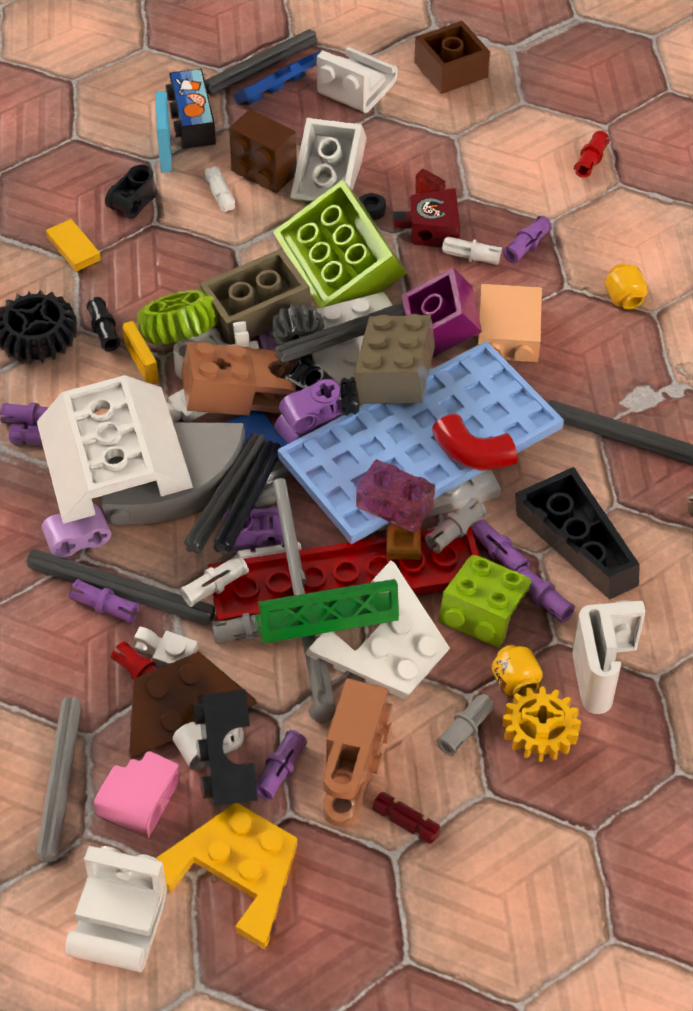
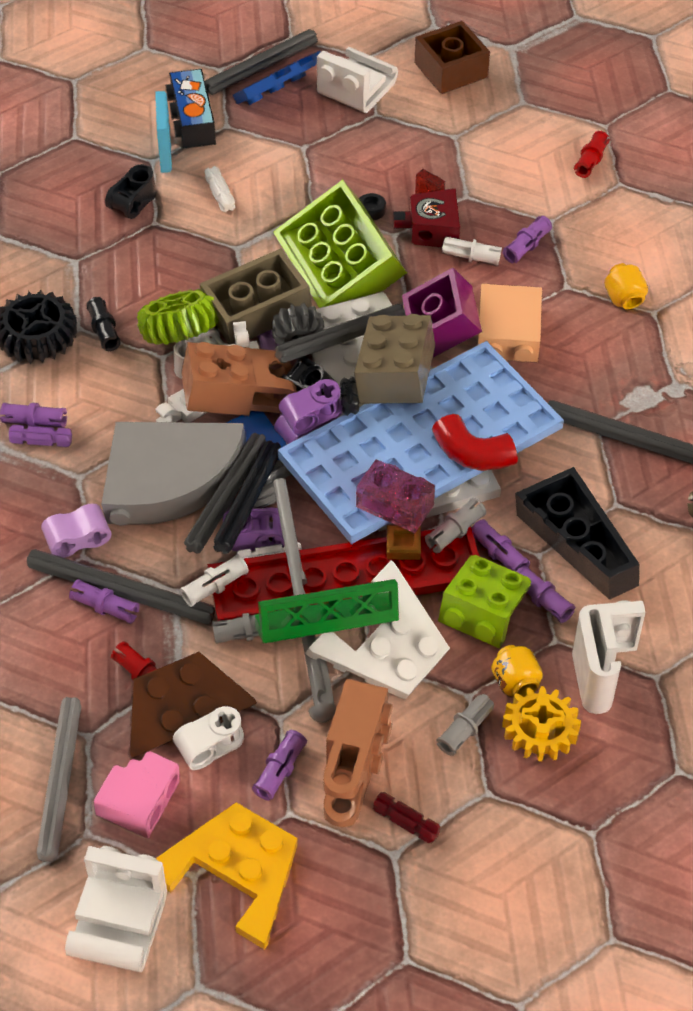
(73, 245): yellow tile -> none
(82, 443): white slope -> none
(140, 353): yellow tile -> none
(165, 649): white plate -> none
(224, 780): black arch -> none
(263, 150): reddish brown brick -> none
(327, 156): white slope -> none

